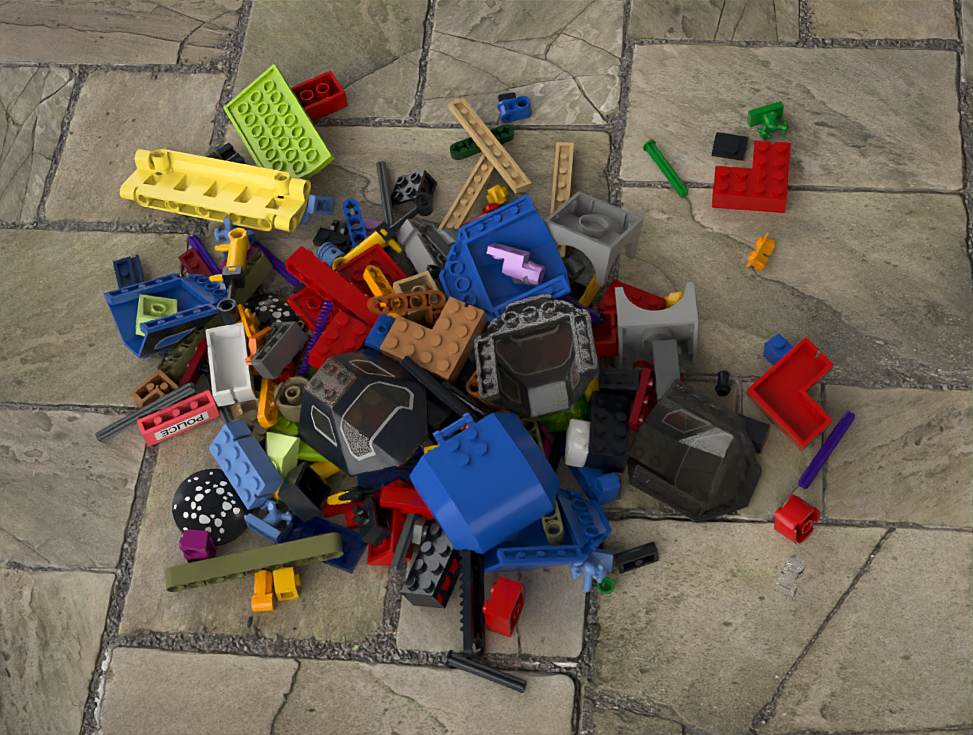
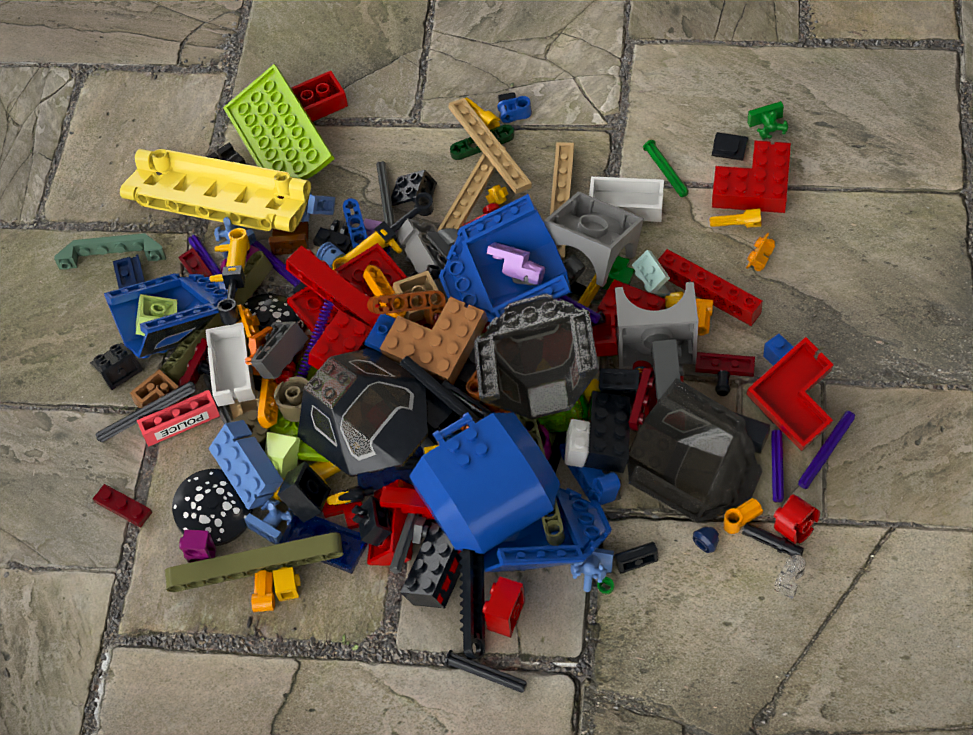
(68, 256): none -> sand green slope
(117, 365): none -> black bracket
(122, 505): none -> dark red plate
(288, 242): none -> reddish brown bracket
(487, 117): none -> yellow piece
(620, 272): none -> green brick
(633, 195): none -> white piece
(652, 274): none -> light aqua bracket
(704, 311): none -> light orange piece
(706, 539): none -> dark blue cone
(709, 286): none -> red brick
(734, 364): none -> dark red plate
(742, 514): none -> light orange piece
(750, 218): none -> yellow piece
(772, 540): none -> black pin
(777, 466): none -> dark purple axle

